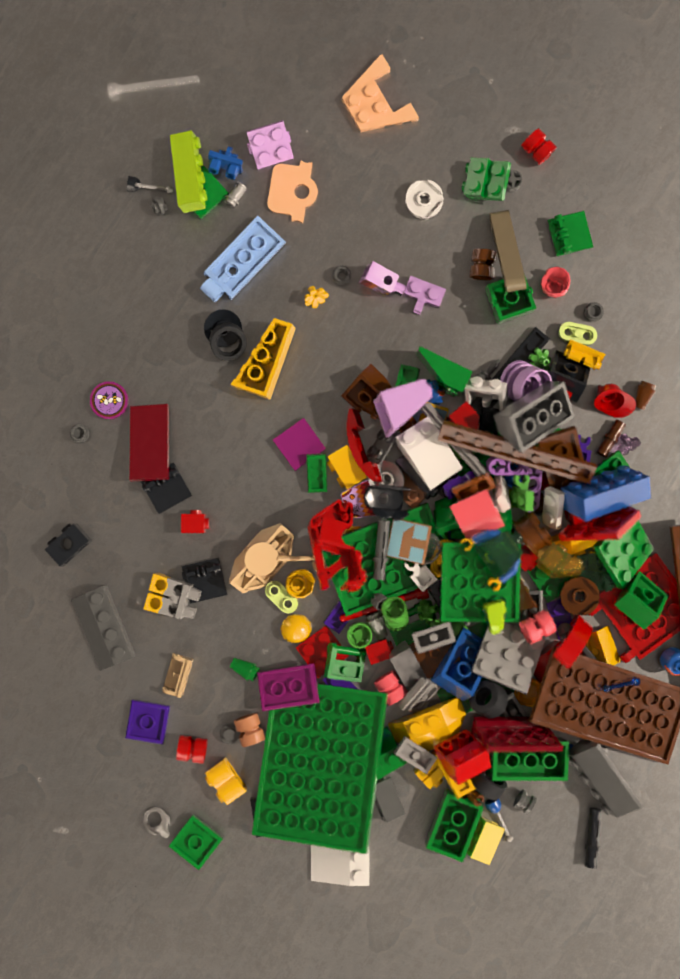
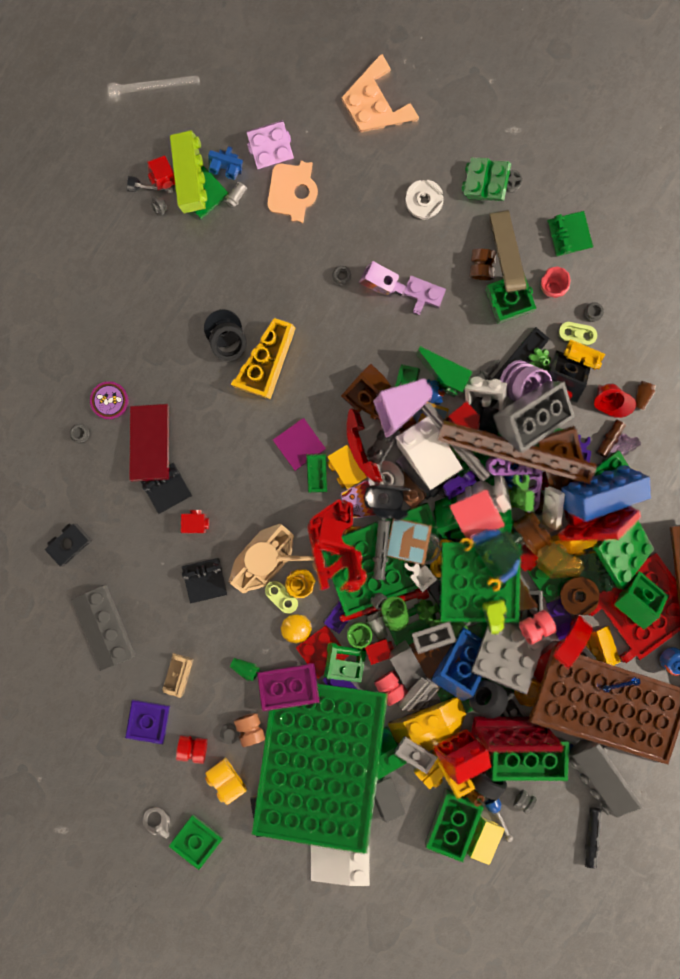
(161, 173): none -> red brick
(176, 599): light grey hips -> none
(245, 254): light blue hinge -> none
(315, 296): yellow plant -> none
(473, 486): dark orange slope -> none
(541, 148): red wheel -> none
(563, 630): dark grey hinge -> none

